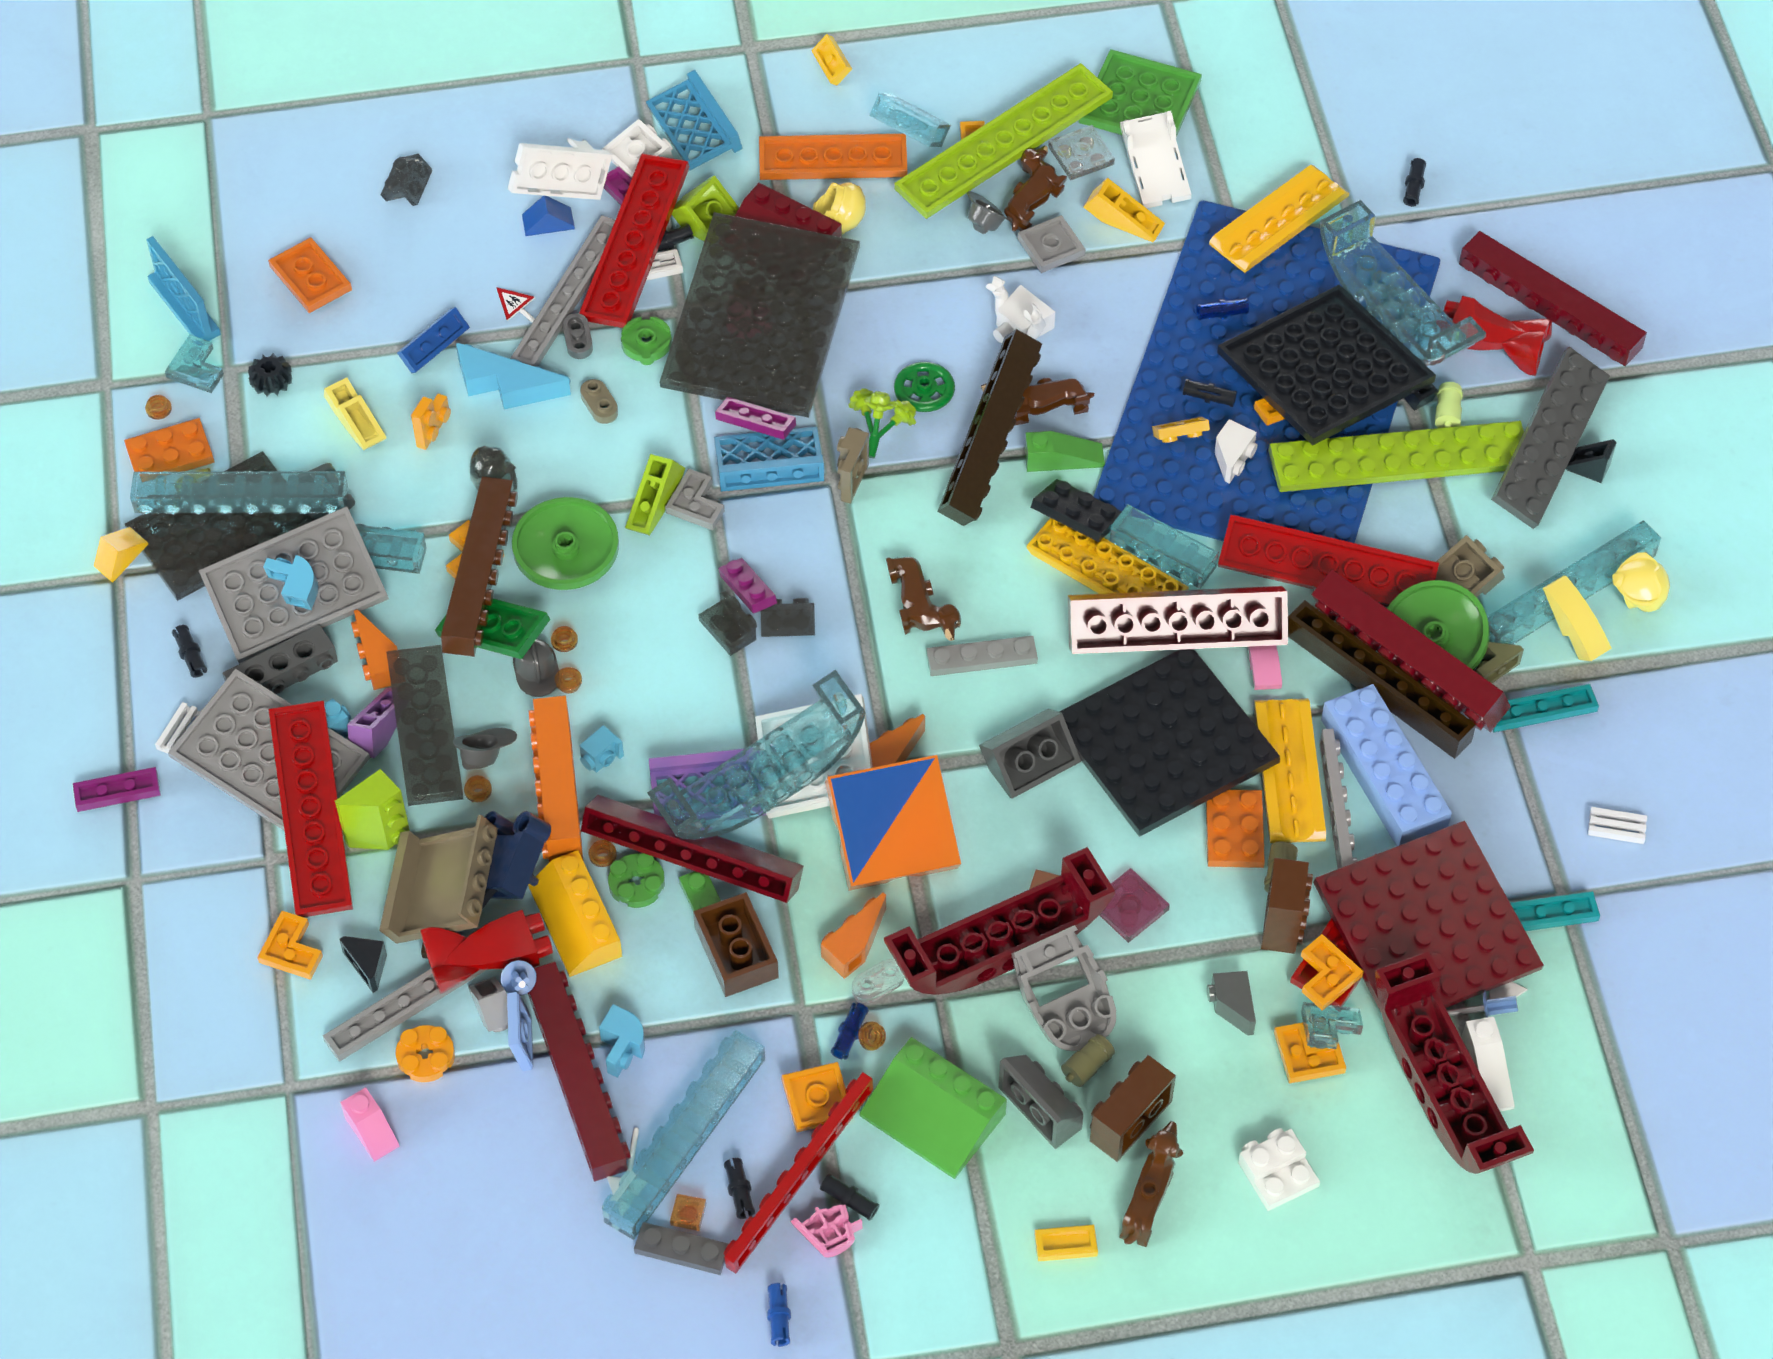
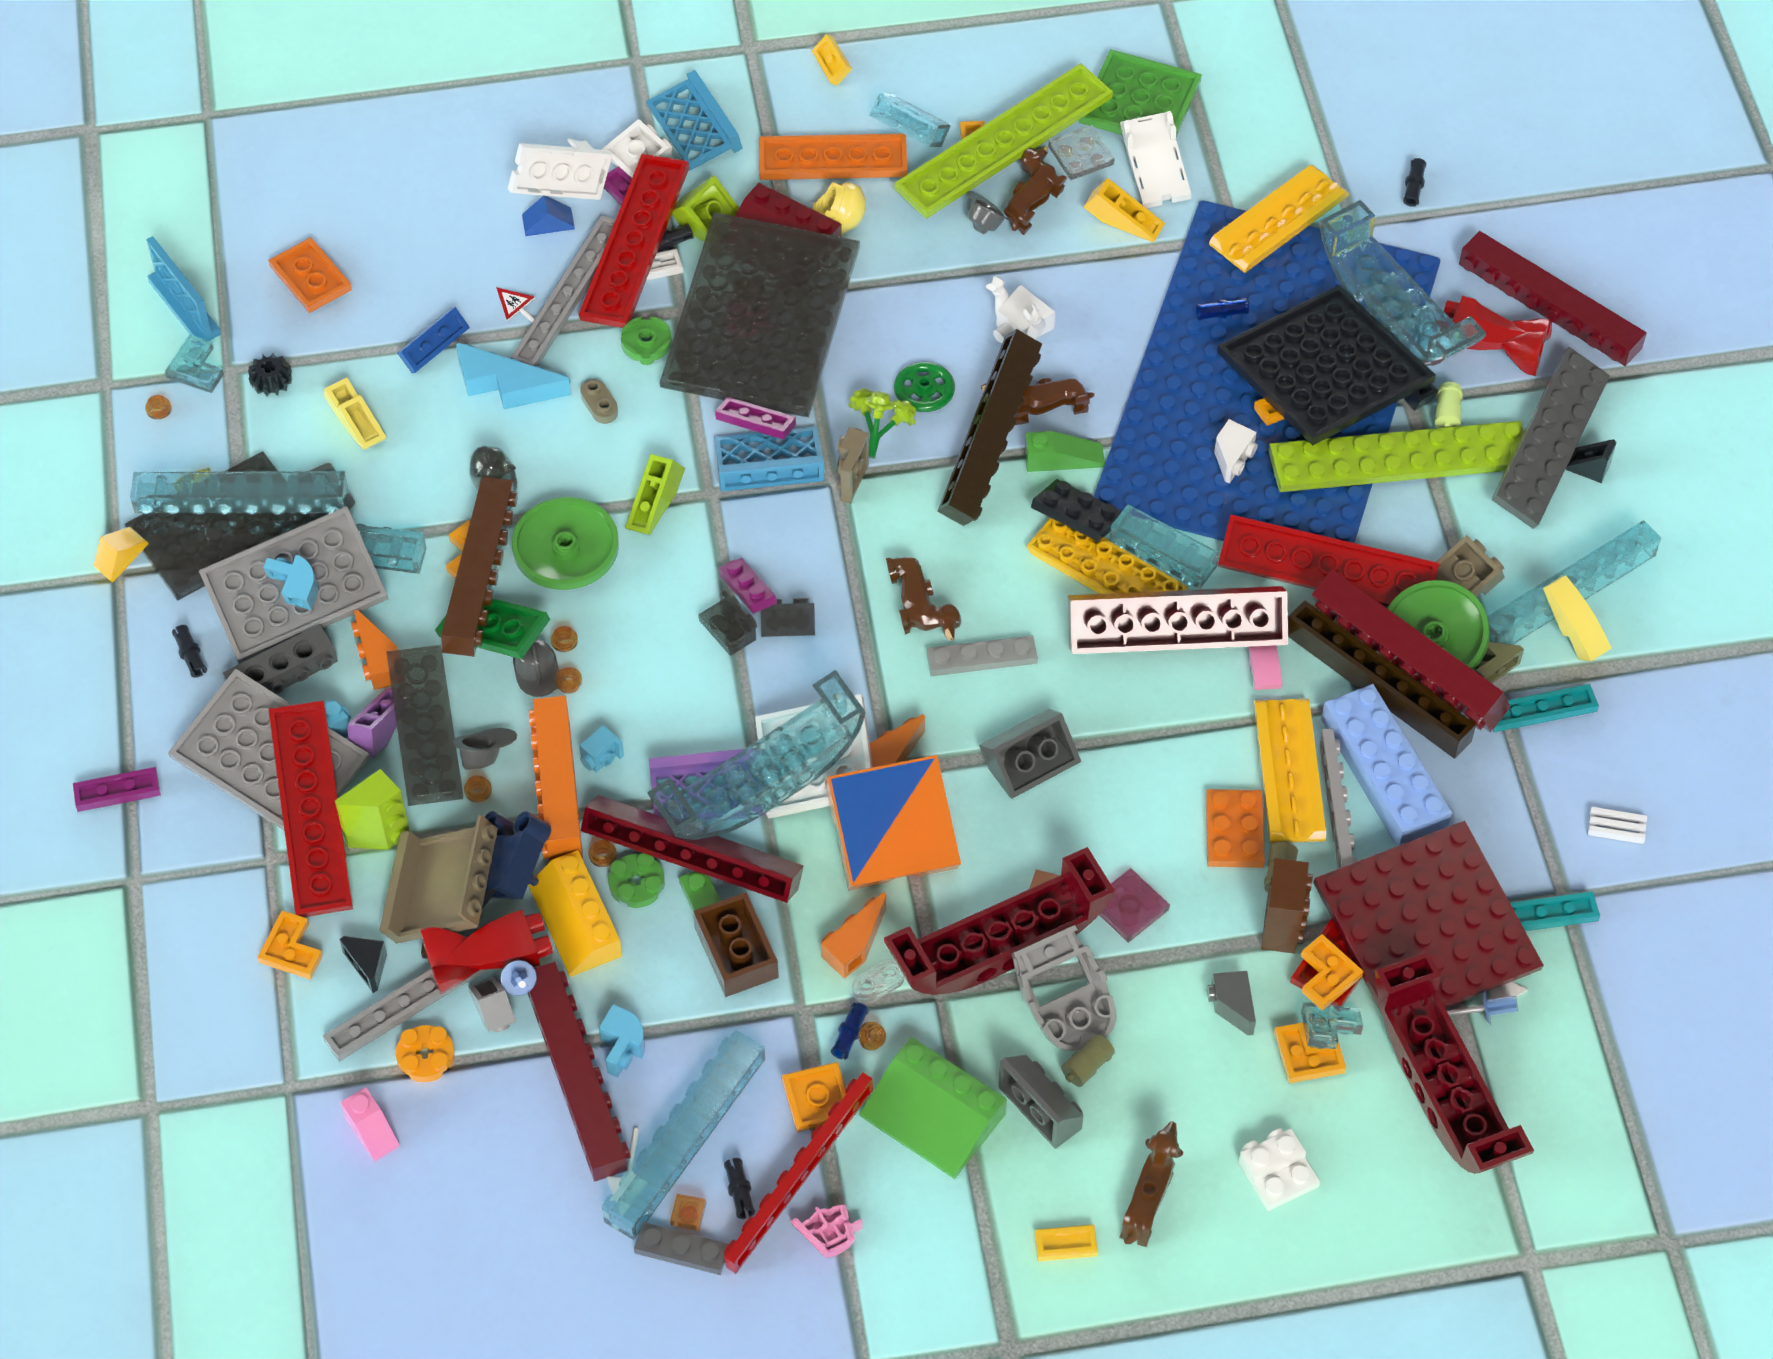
(170, 449): orange plate -> none
(183, 710): white tile -> none
(407, 179): clear smoke bracket -> none
(428, 419): light orange plate -> none
(520, 1031): light blue tile -> none
(579, 337): flat silver plate -> none
(689, 501): light grey plate -> none
(778, 1314): blue pin -> none
(849, 1196): black pin -> none
(1051, 244): light grey plate -> none
(1131, 1107): reddish brown brick -> none
(1166, 740): black plate -> none
(1189, 427): yellow plate -> none
(1192, 389): black pin -> none
(1488, 1054): white slope -> none
(1642, 582): light yellow helmet -> none

